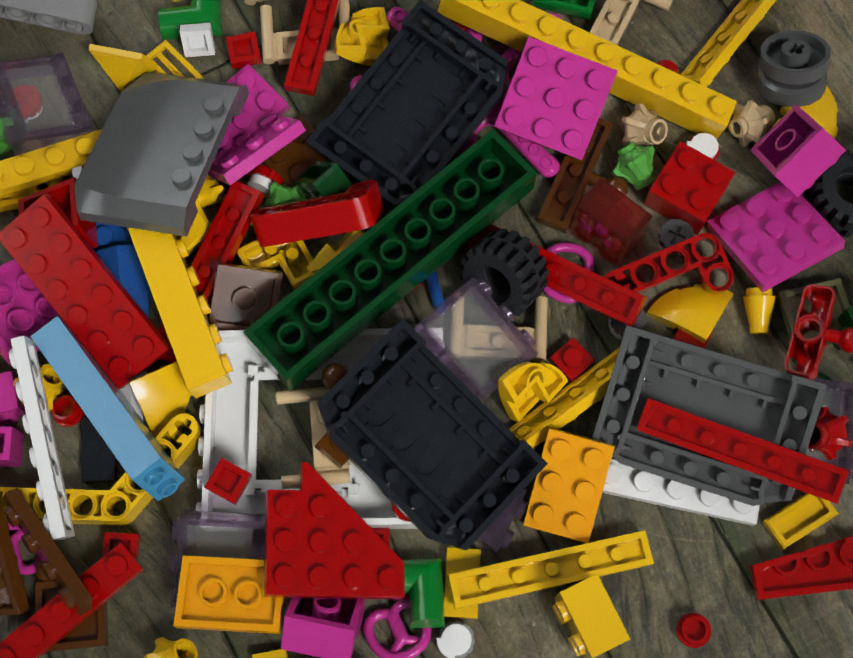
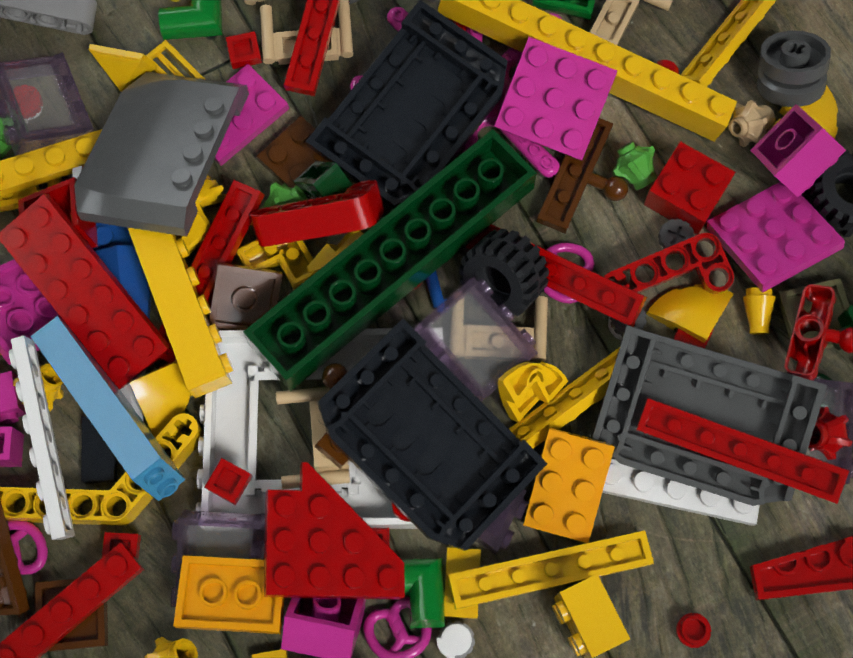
(52, 562): reddish brown plate -> none
(67, 411): red plate -> none
(197, 39): white plate -> none
(255, 148): dark pink plate -> none
(262, 178): piece -> none
(364, 36): yellow brick -> none
(572, 360): red plate -> none
(610, 222): clear red brick -> none
(643, 127): tan rock -> none
(705, 144): white piece -> none
(798, 519): yellow tile -> none

